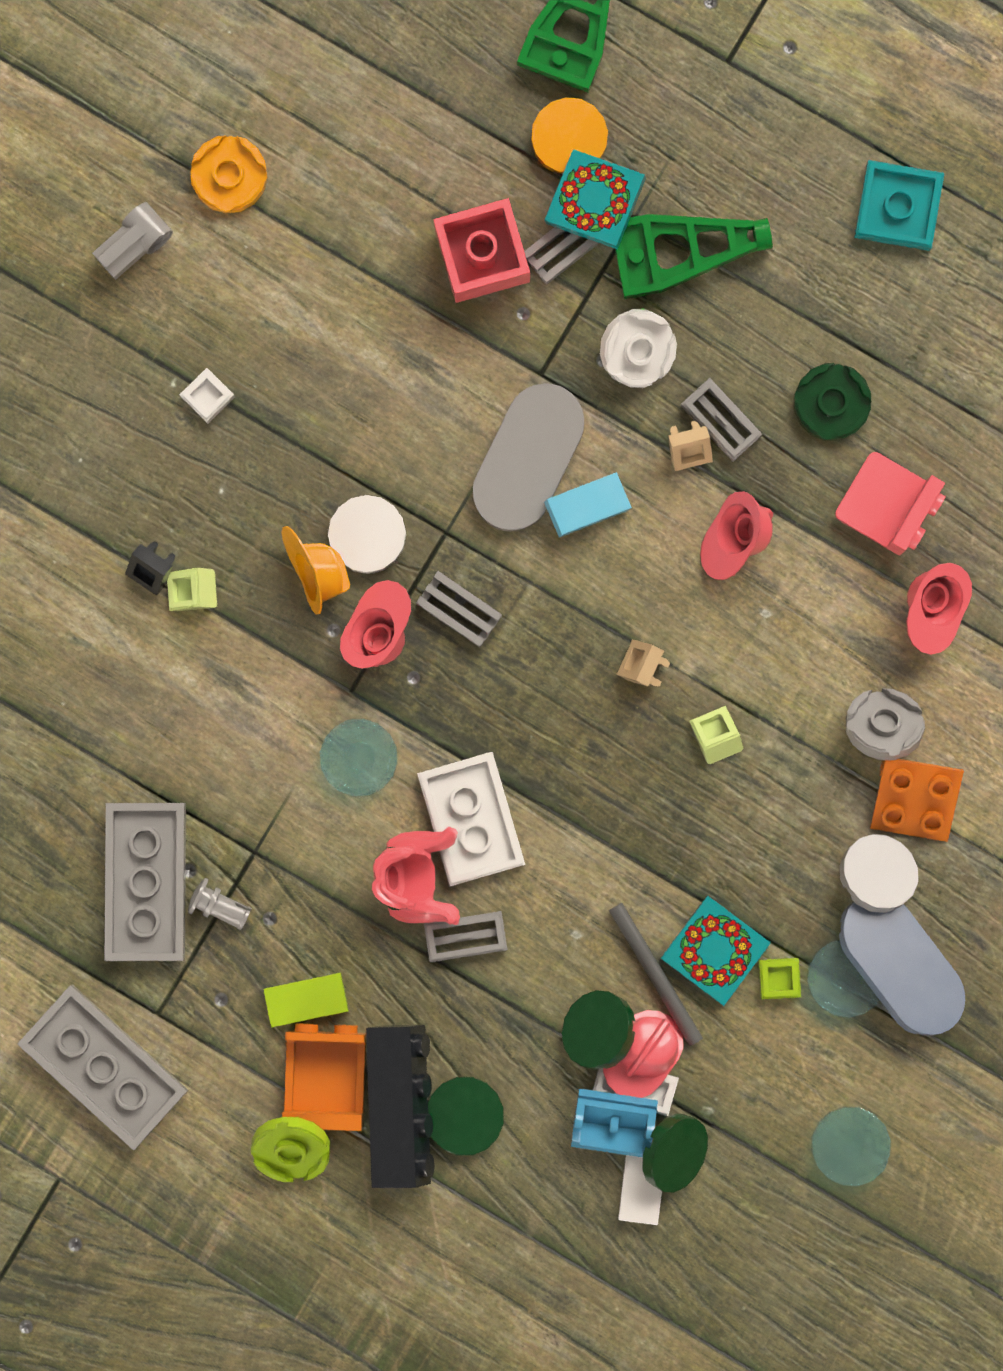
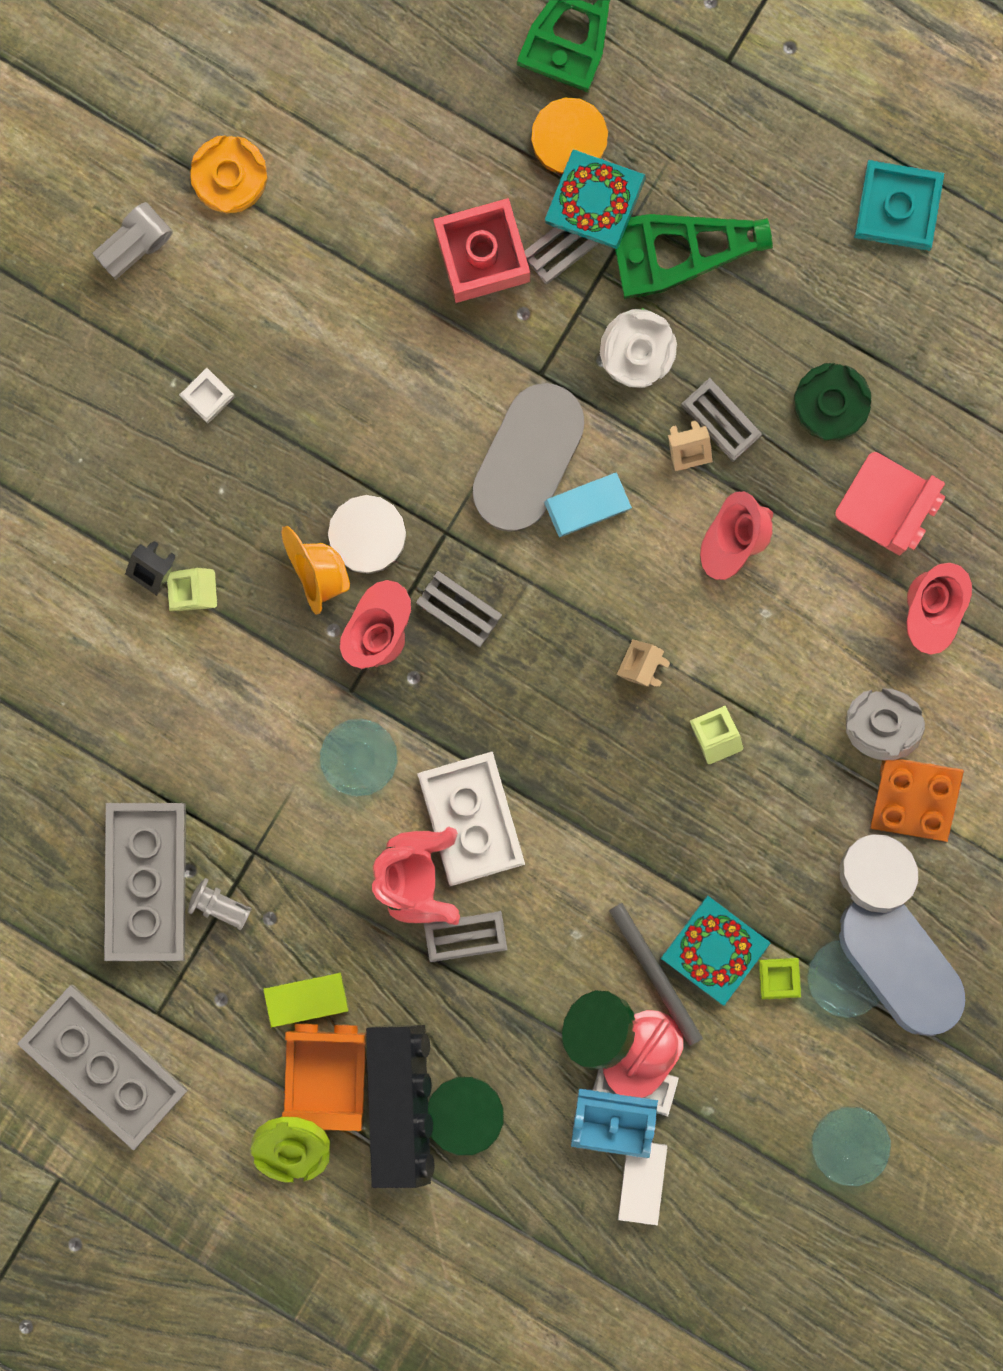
(675, 1153): dark green tile -> none

